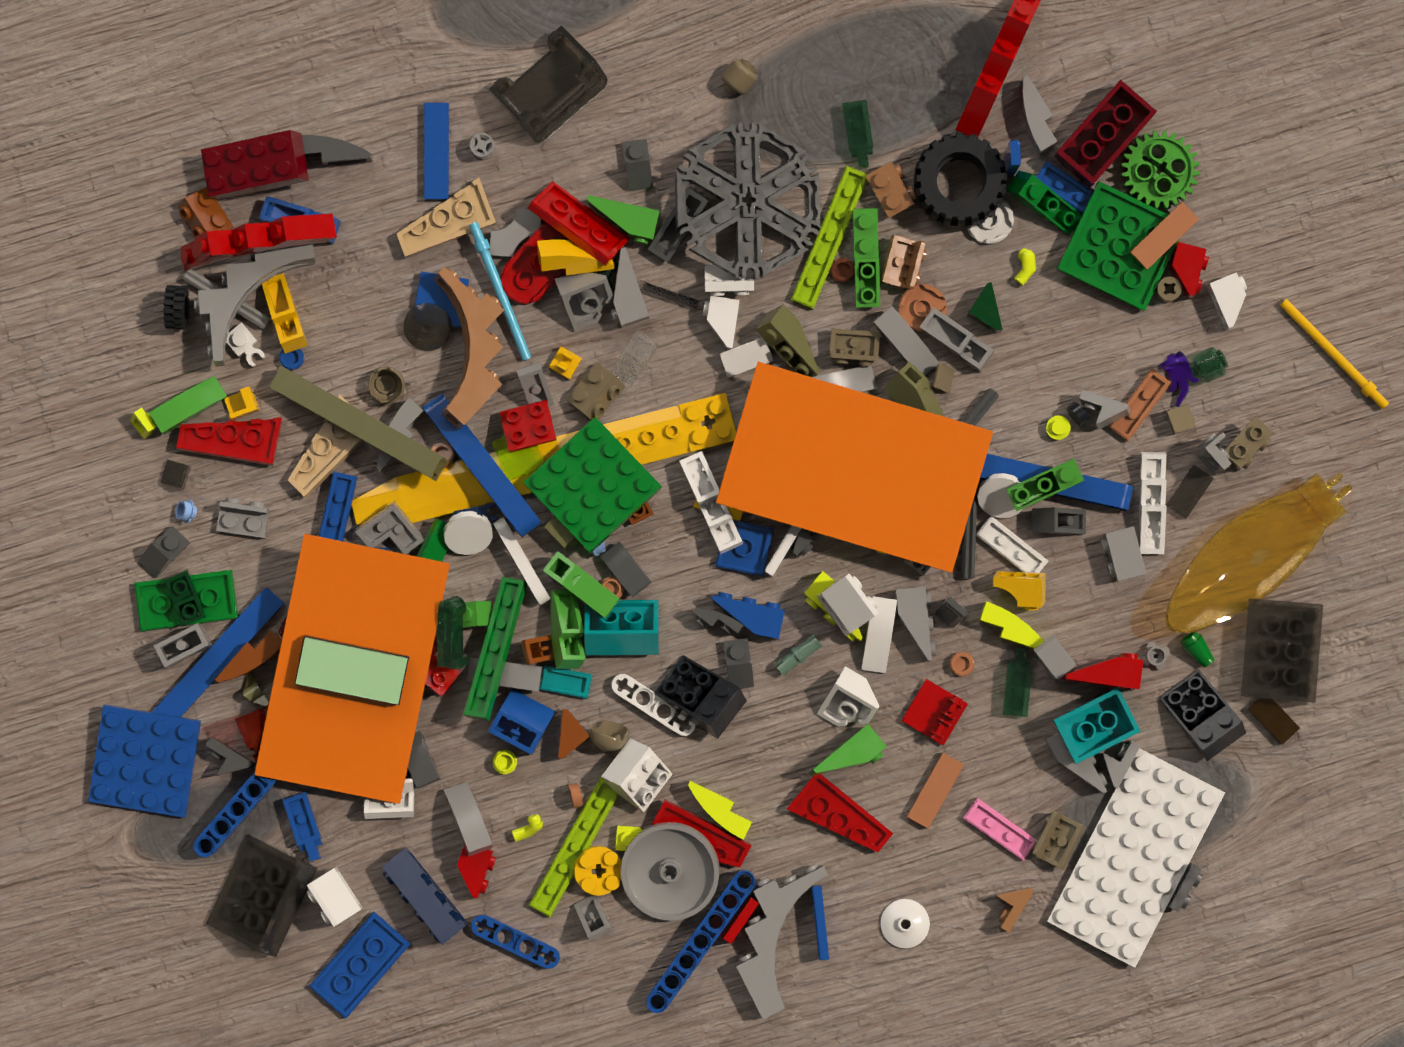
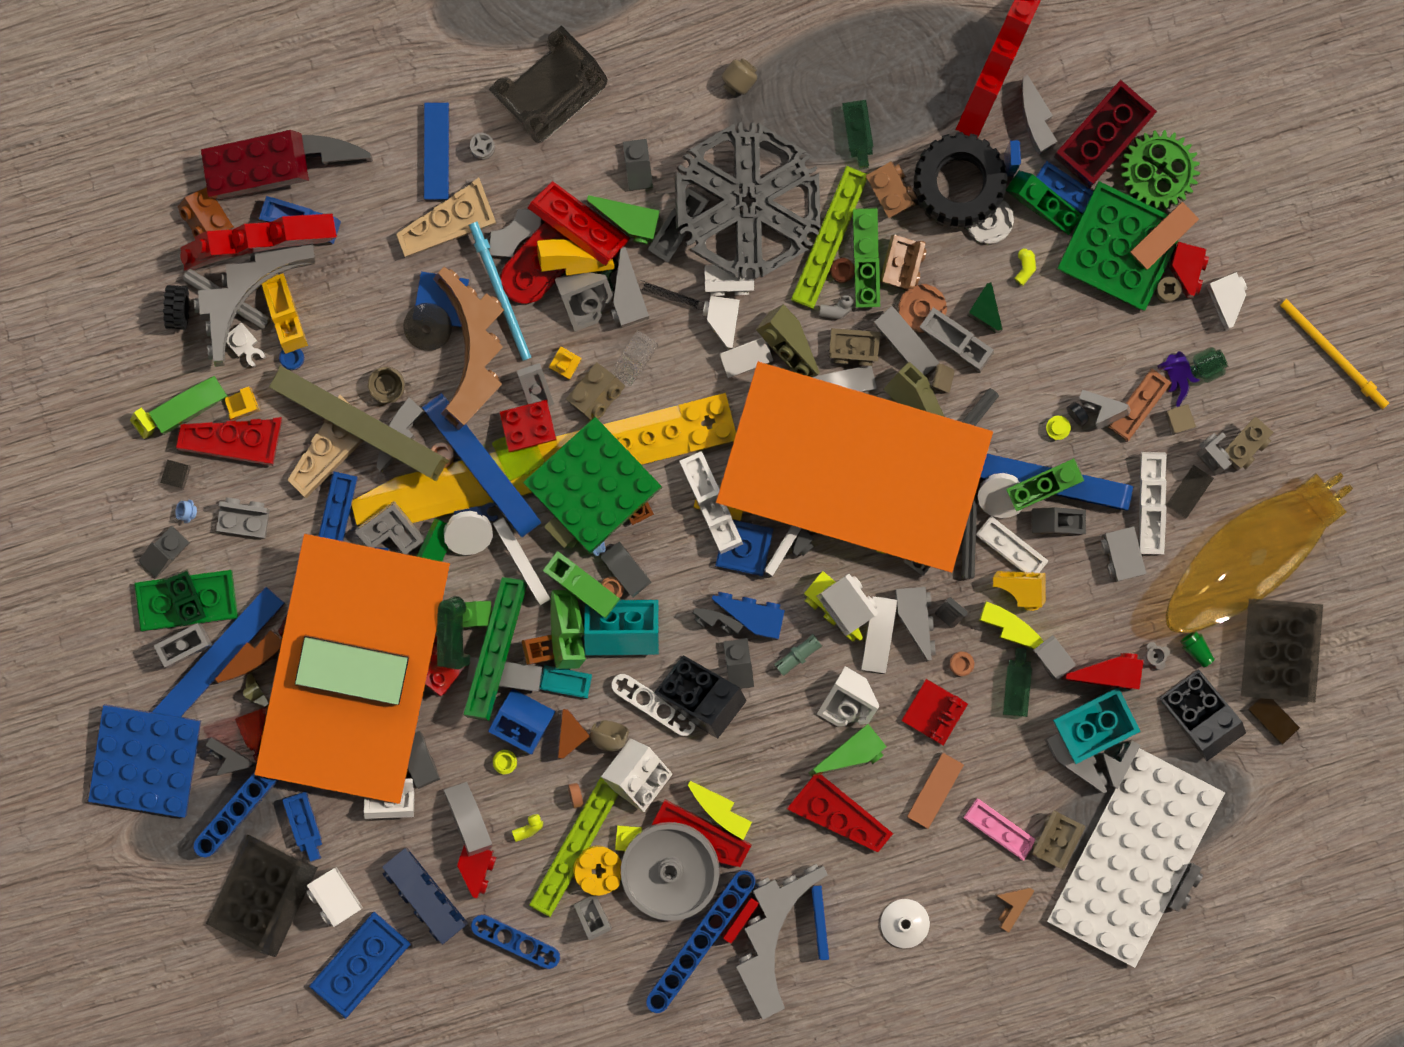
(839, 310): none -> light grey arm

